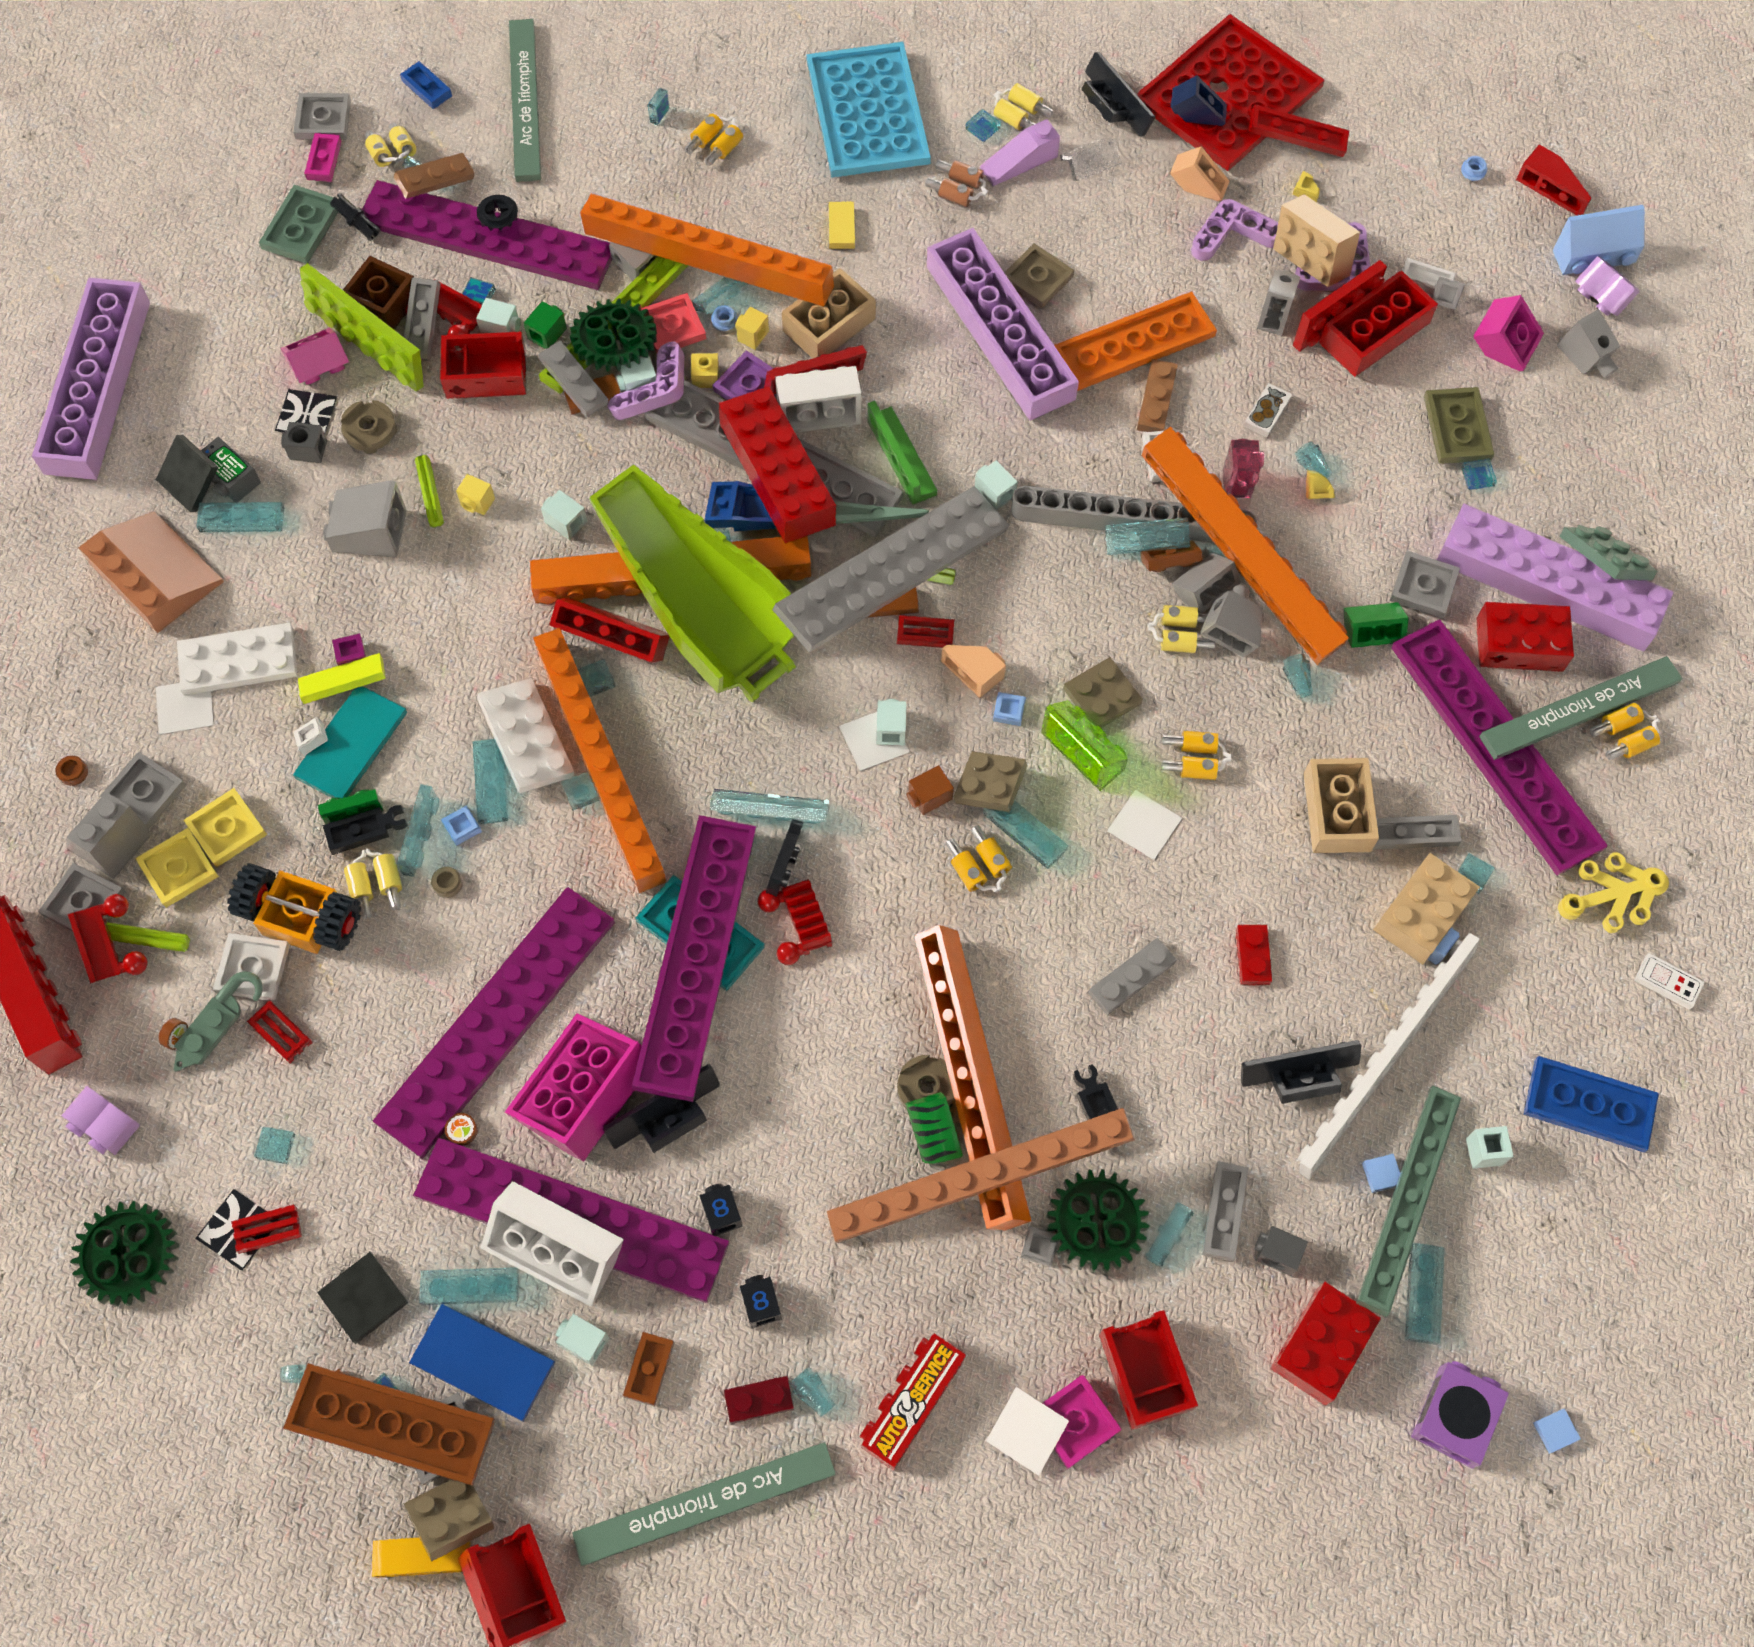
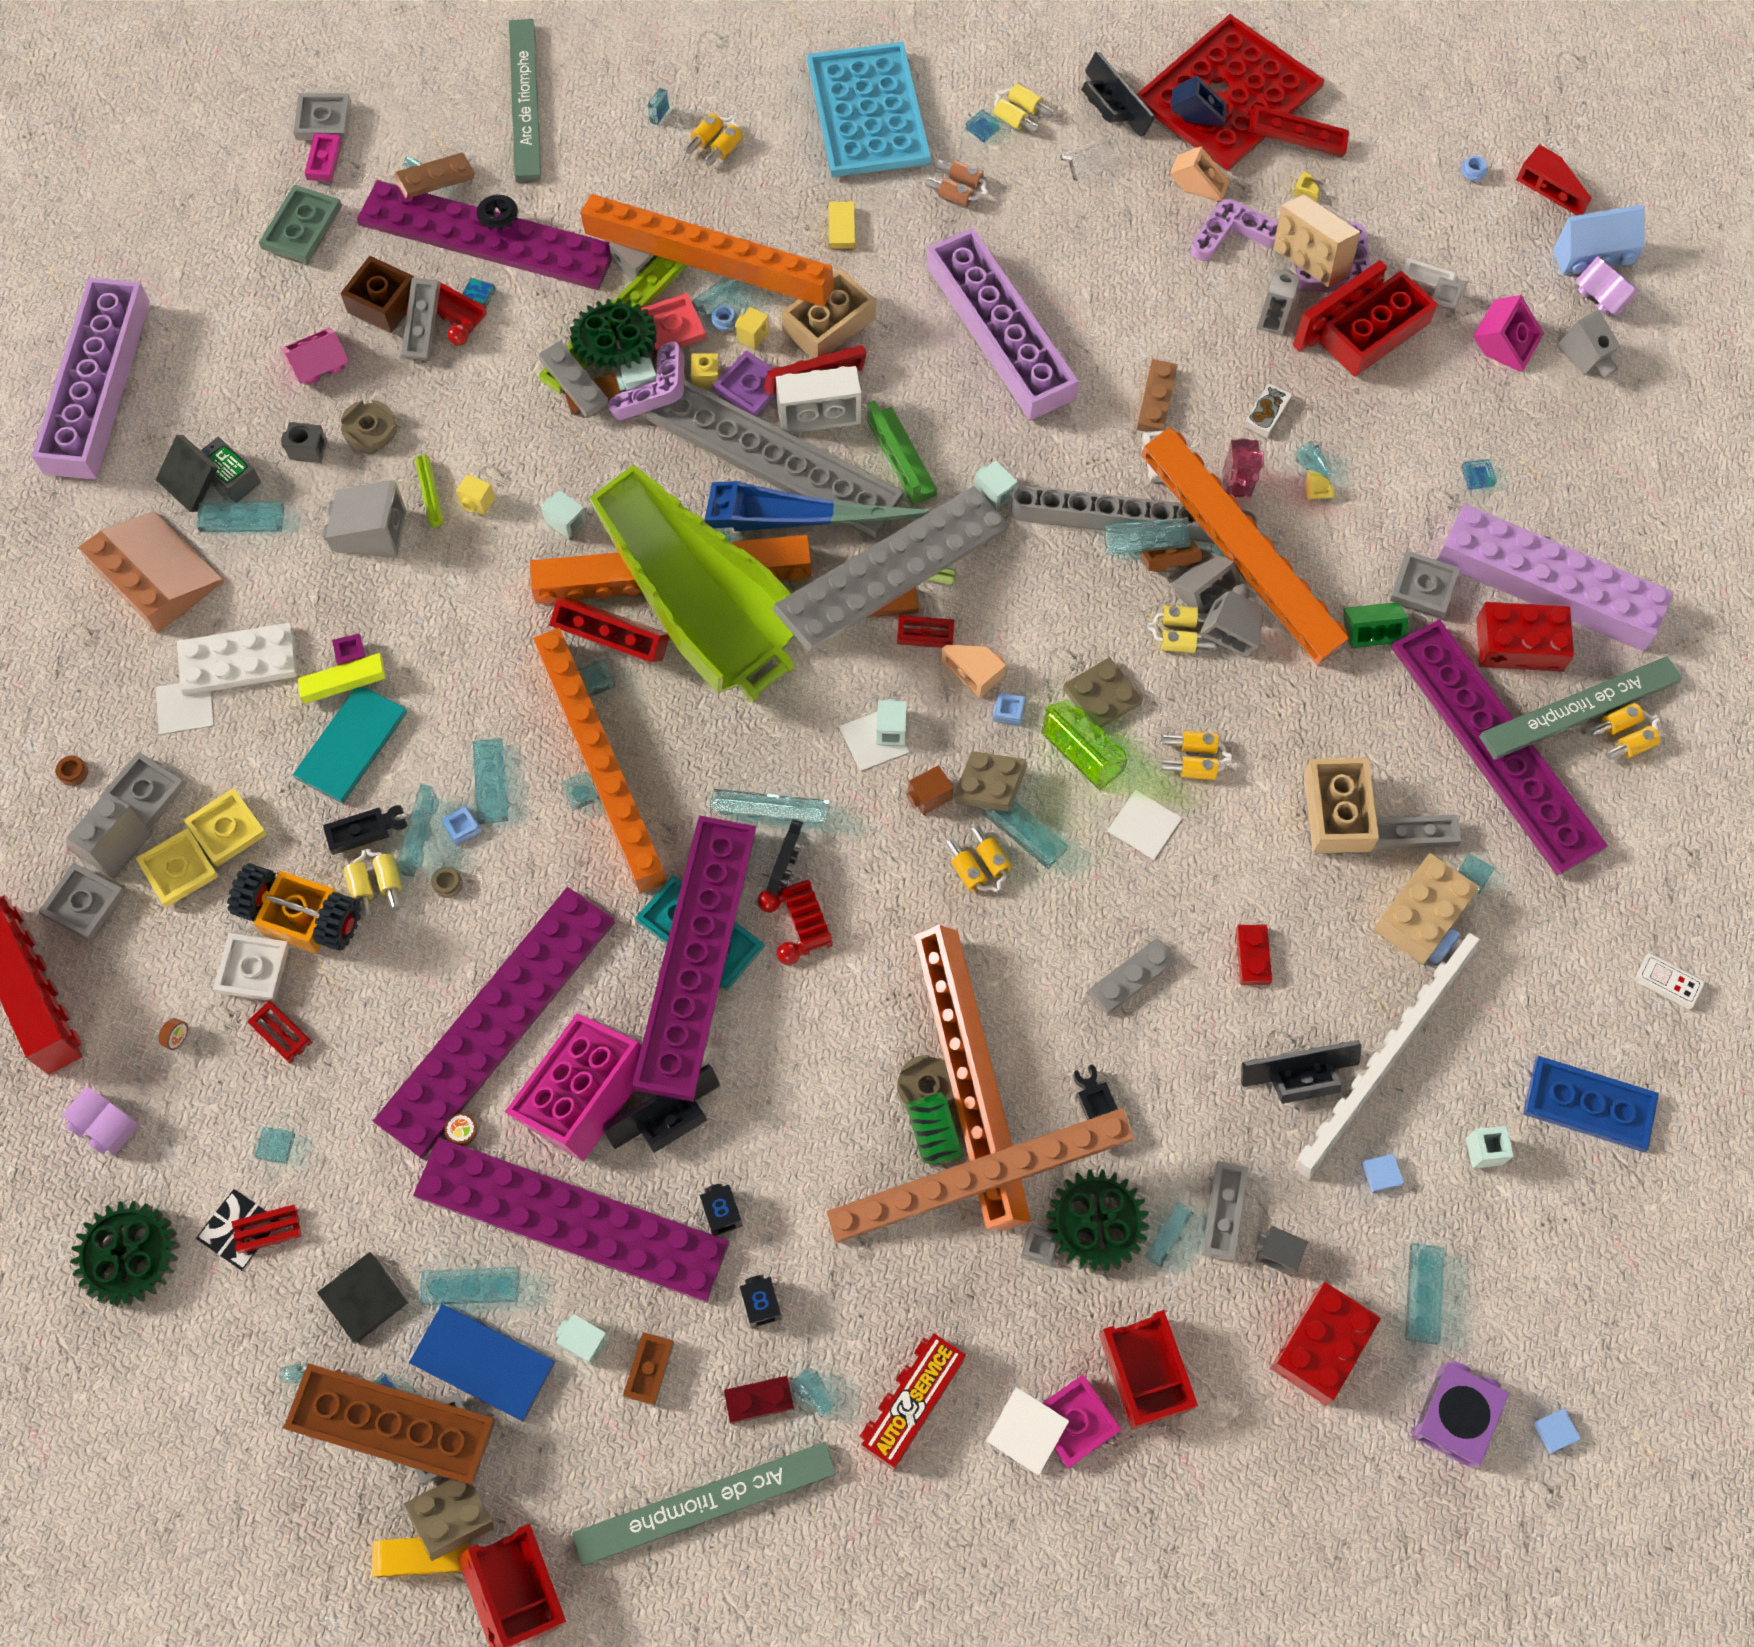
(96, 942): red gear -> none
(149, 937): lime axle -> none
(213, 1022): sand green plate -> none
(306, 408): sticker -> none
(310, 736): white tile -> none
(341, 808): green plate -> none
(355, 217): black pin -> none
(362, 328): lime plate -> none
(380, 151): light yellow piece -> none
(426, 85): blue plate -> none
(485, 365): red piece -> none
(498, 317): light aqua brick -> none
(525, 735): white plate -> none
(545, 325): green brick -> none
(551, 1243): white slope -> none
(777, 464): red brick -> none
(1024, 152): lavender slope -> none
(1038, 275): dark tan plate -> none
(1136, 340): orange plate -> none
(1299, 674): clear light blue cone -> none
(1408, 1201): sand green tile -> none
(1458, 425): olive plate -> none
(1608, 553): sand green plate -> none
(1617, 890): light yellow plant -> none

